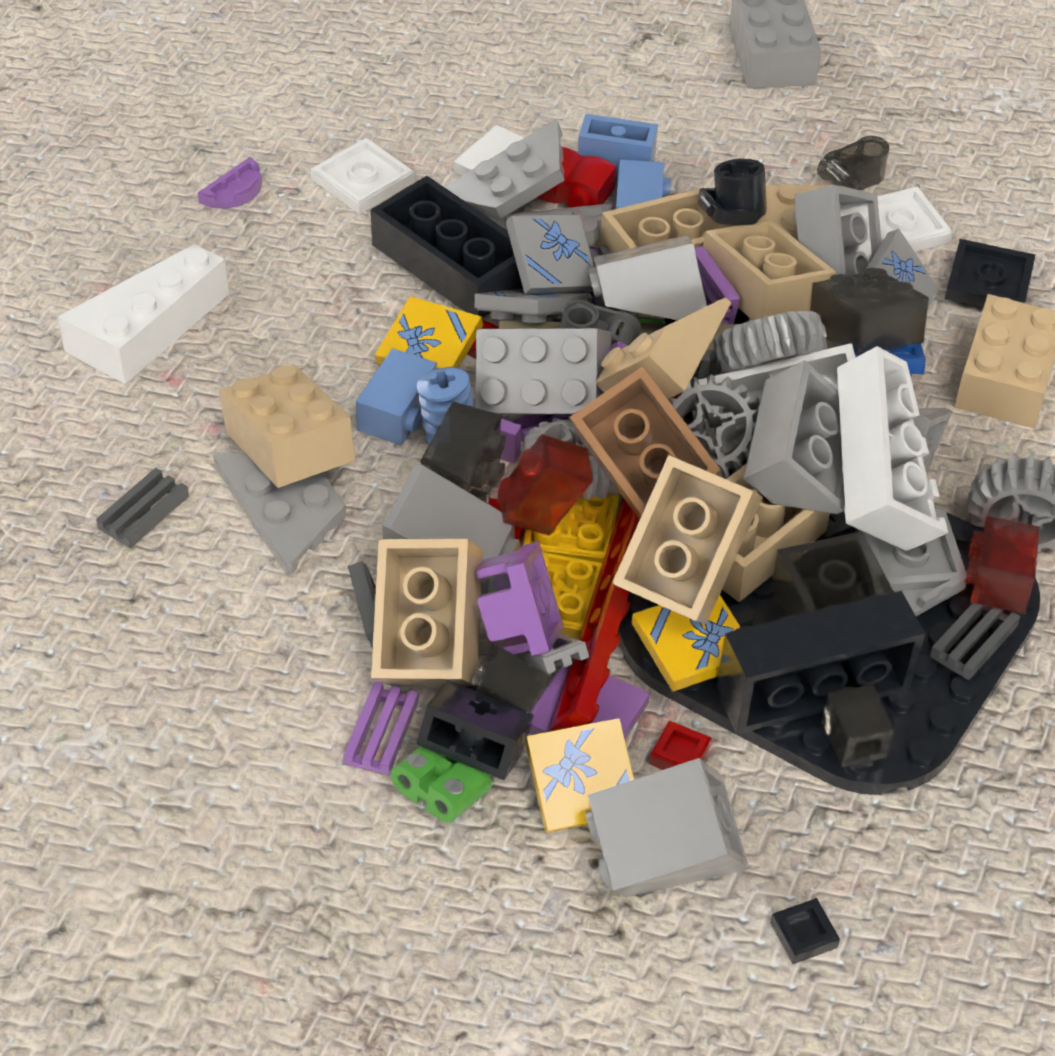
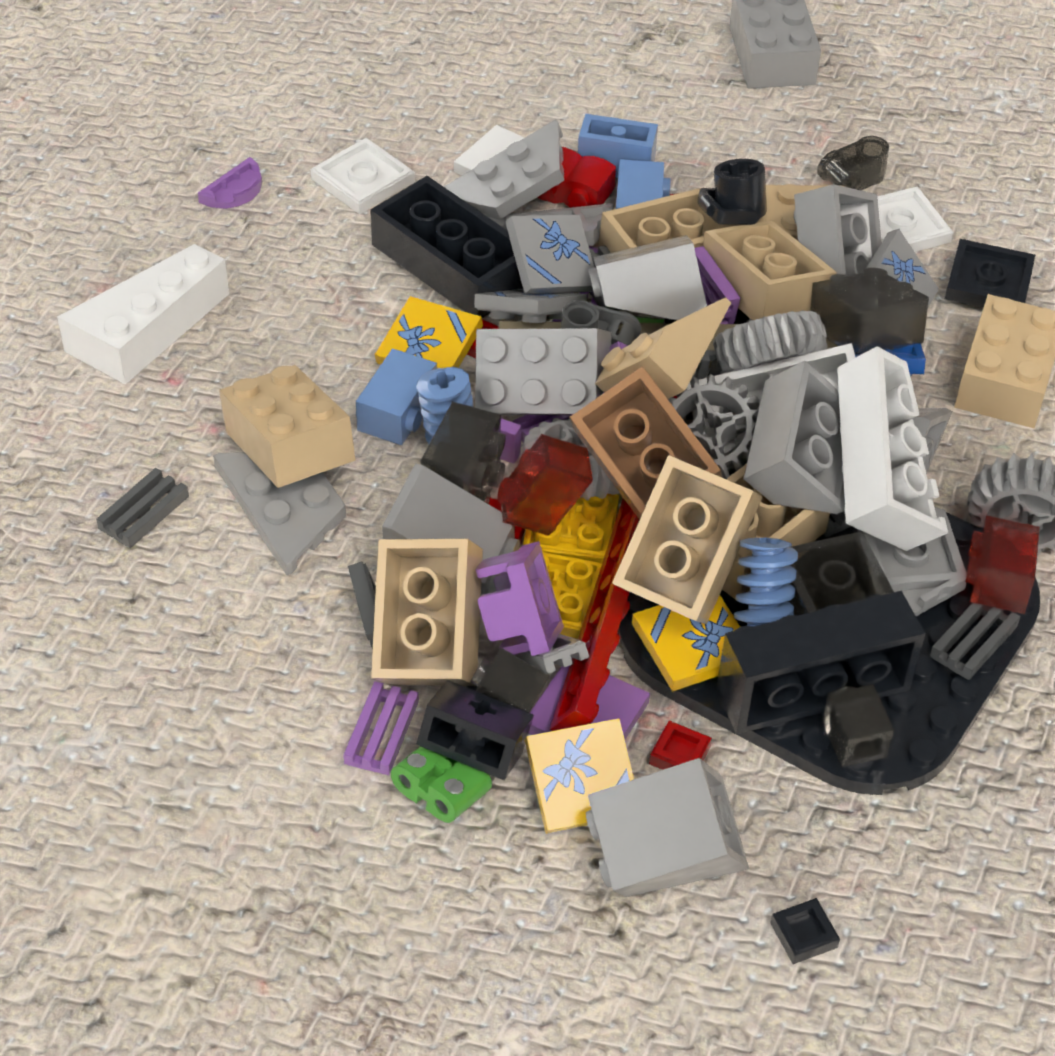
(767, 581): none -> medium blue piece

